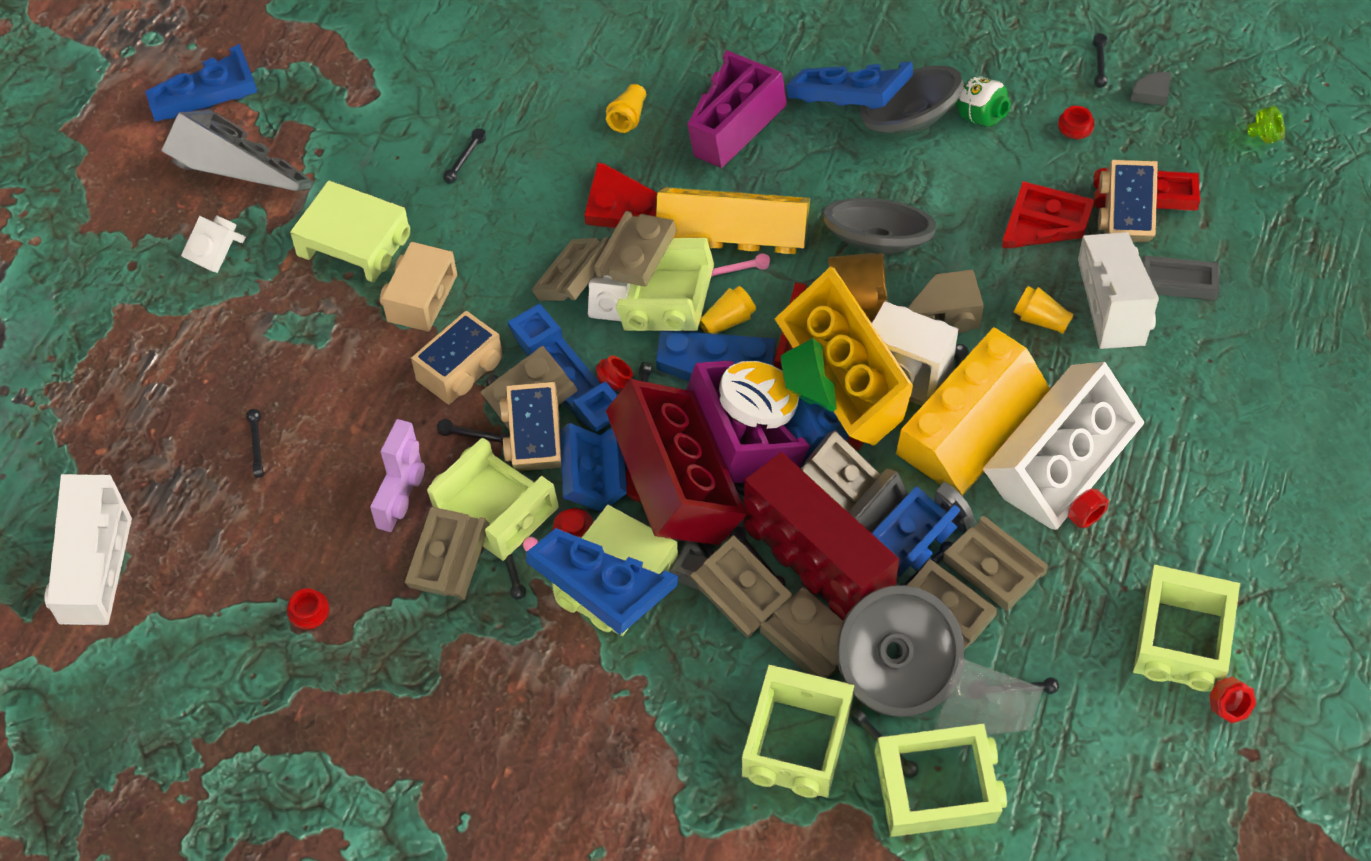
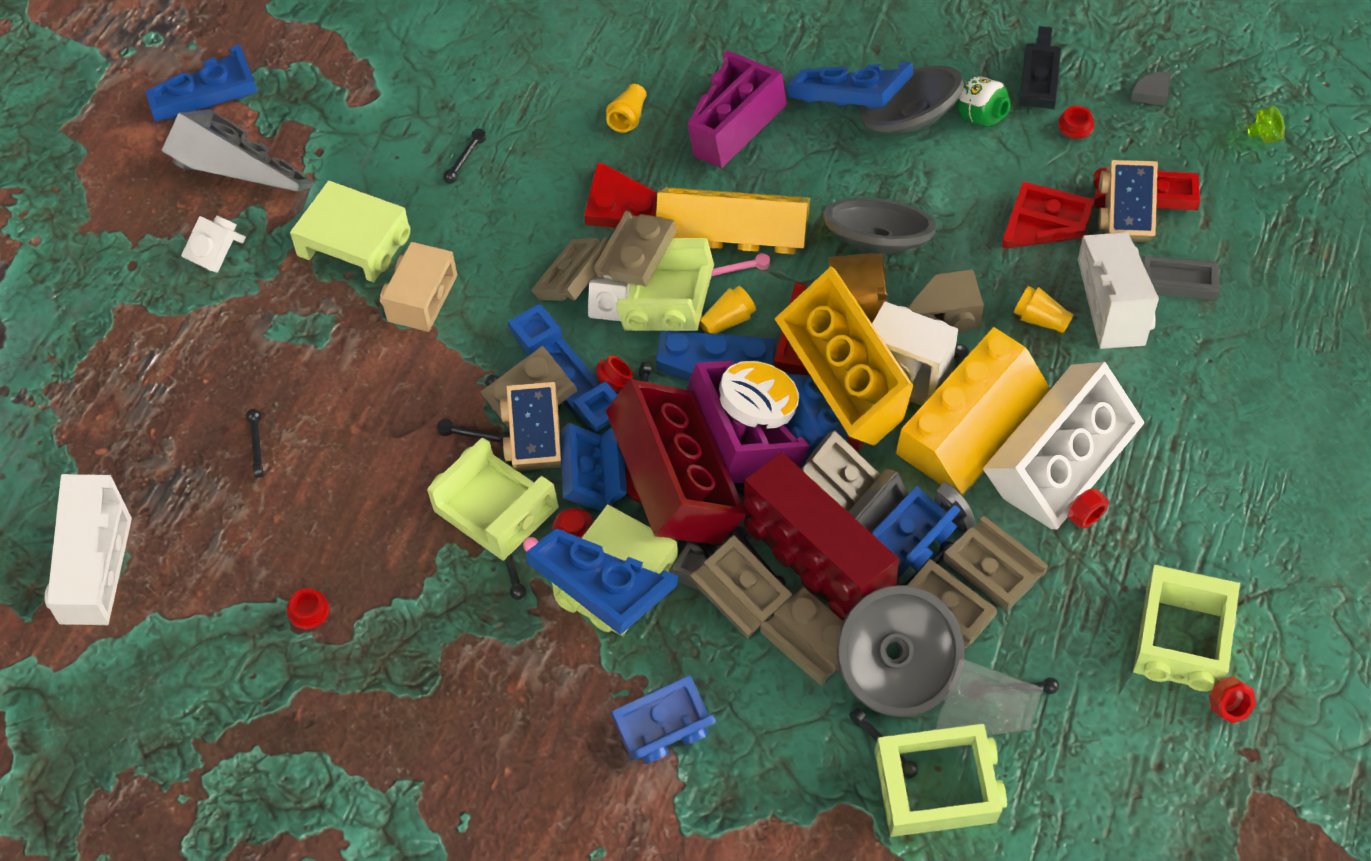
(403, 472): lavender plate -> none
(447, 553): dark tan plate -> none
(457, 357): brick -> none
(662, 719): none -> blue bracket
(806, 376): green slope -> none
(808, 693): yellowish green window -> none
(1040, 72): none -> black hinge
(1100, 42): black hinge -> none

